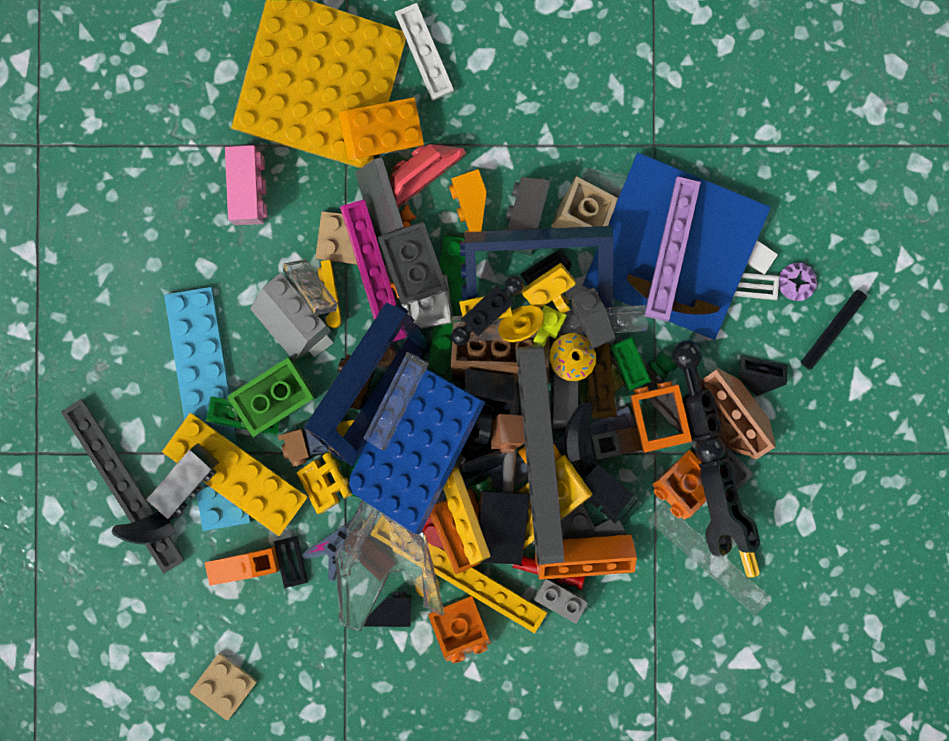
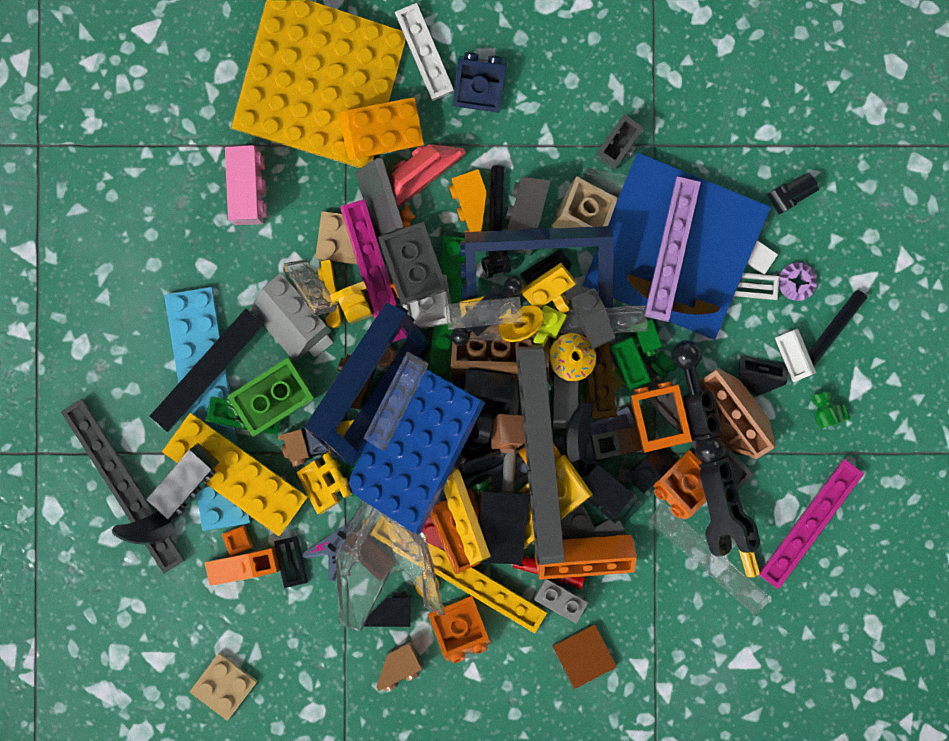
(206, 370): none -> black tile
(237, 540): none -> orange tile
(353, 302): none -> yellow piece
(399, 664): none -> medium nougat slope
(479, 82): none -> dark blue plate
(484, 312): none -> clear plate
(495, 263): none -> black piece
(496, 198): none -> black axle
(584, 656): none -> dark orange tile
(619, 142): none -> dark grey brick
(647, 341): none -> green brick
(650, 469): none -> black slope
(789, 195): none -> black piece
(795, 355): none -> white tile
(810, 523): none -> dark pink plate
(826, 412): none -> green piece

